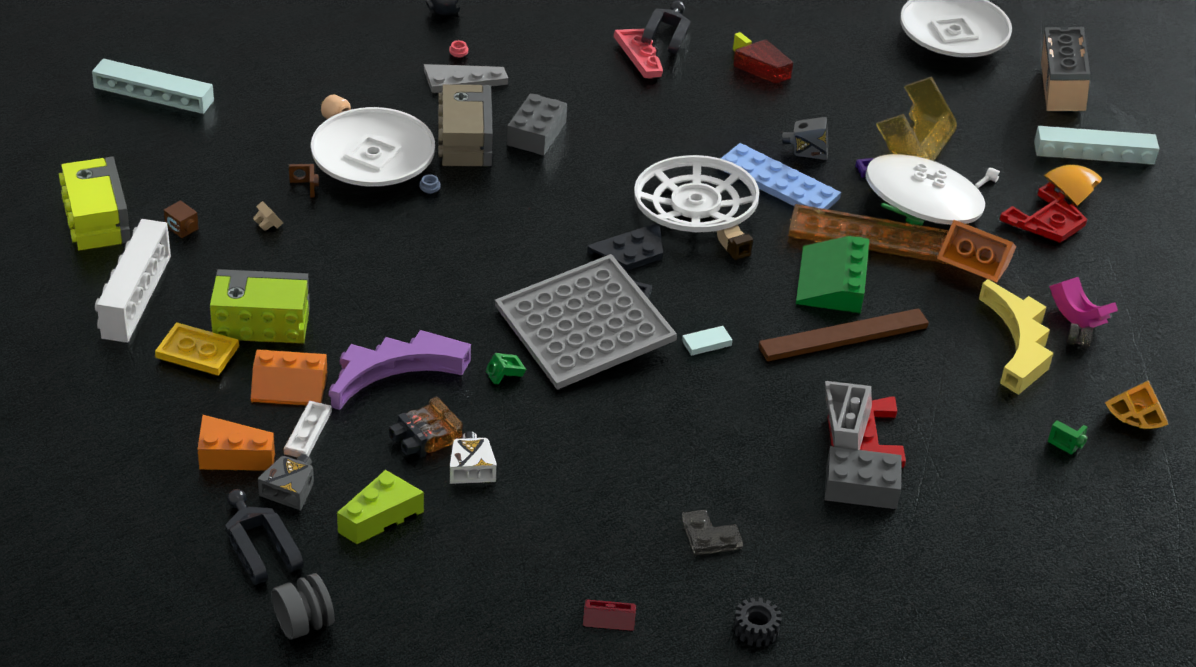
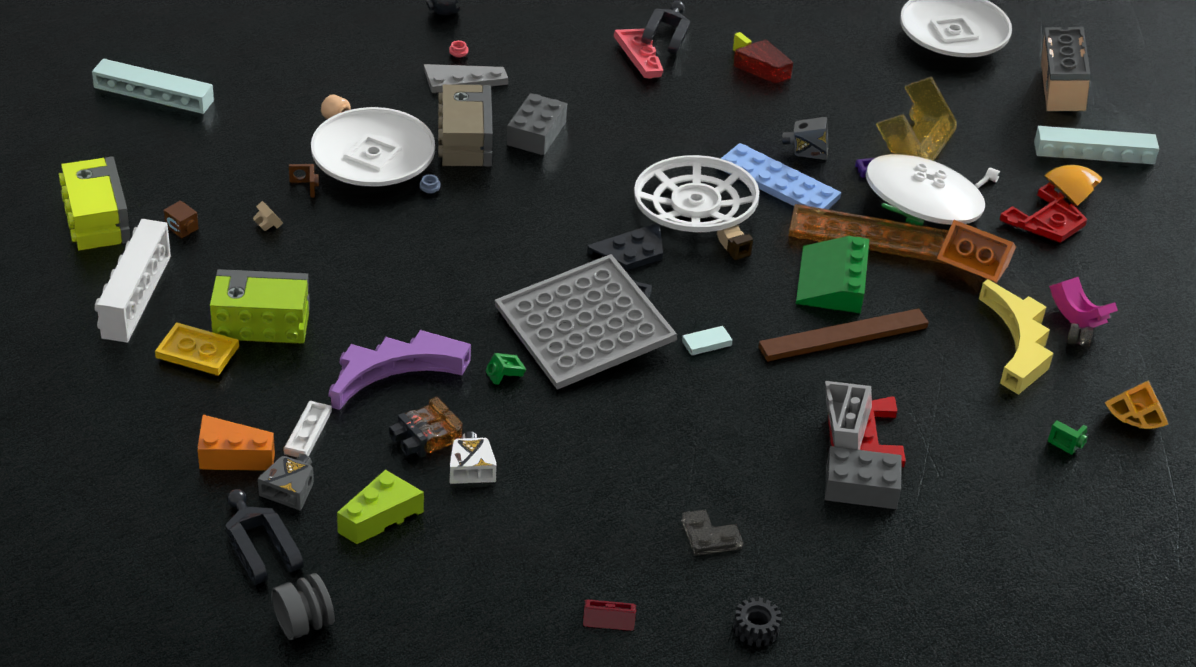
(288, 377): orange slope -> none

